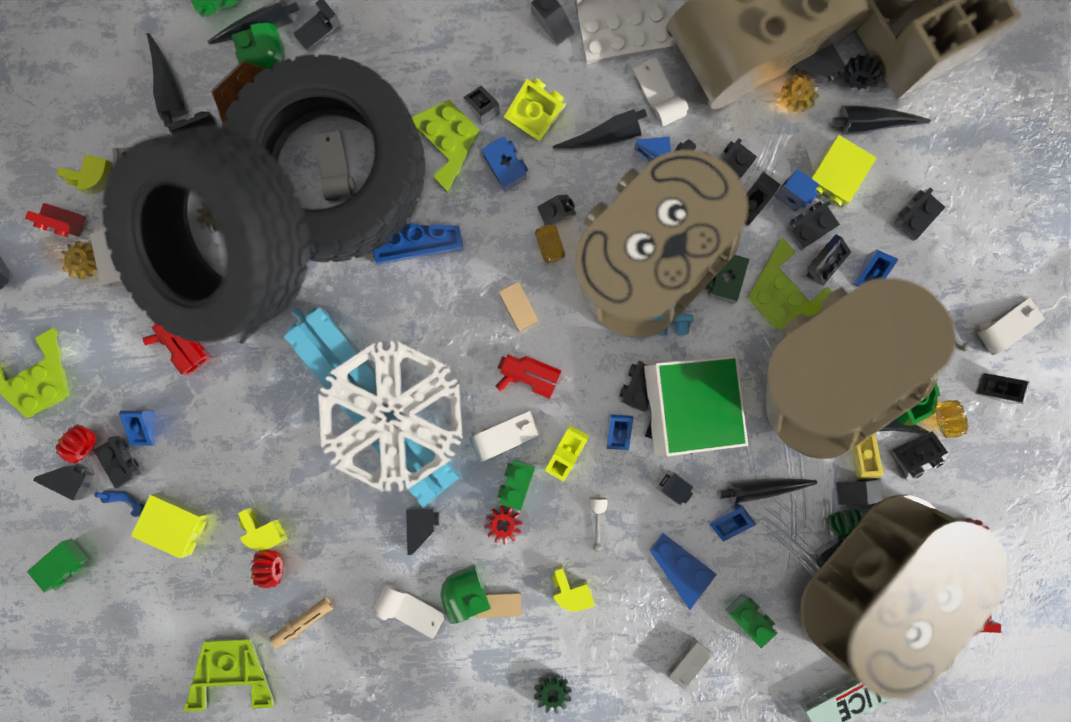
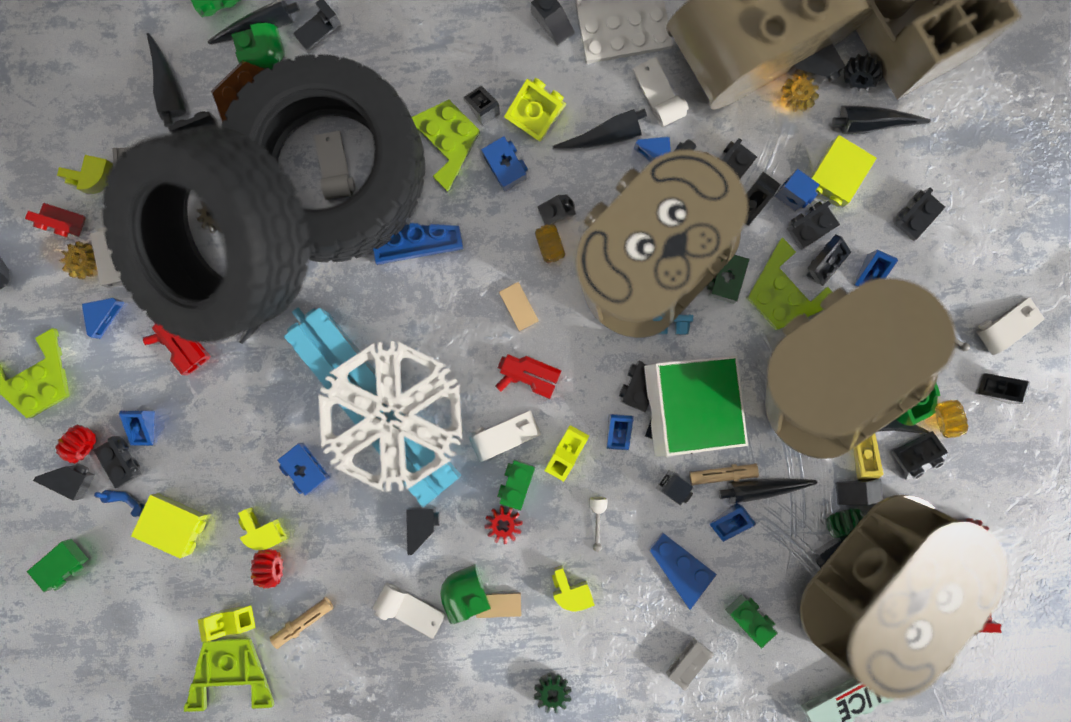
(99, 315): none -> blue slope
(226, 622): none -> neon yellow brick
(314, 473): none -> blue brick
(724, 474): none -> tan pin

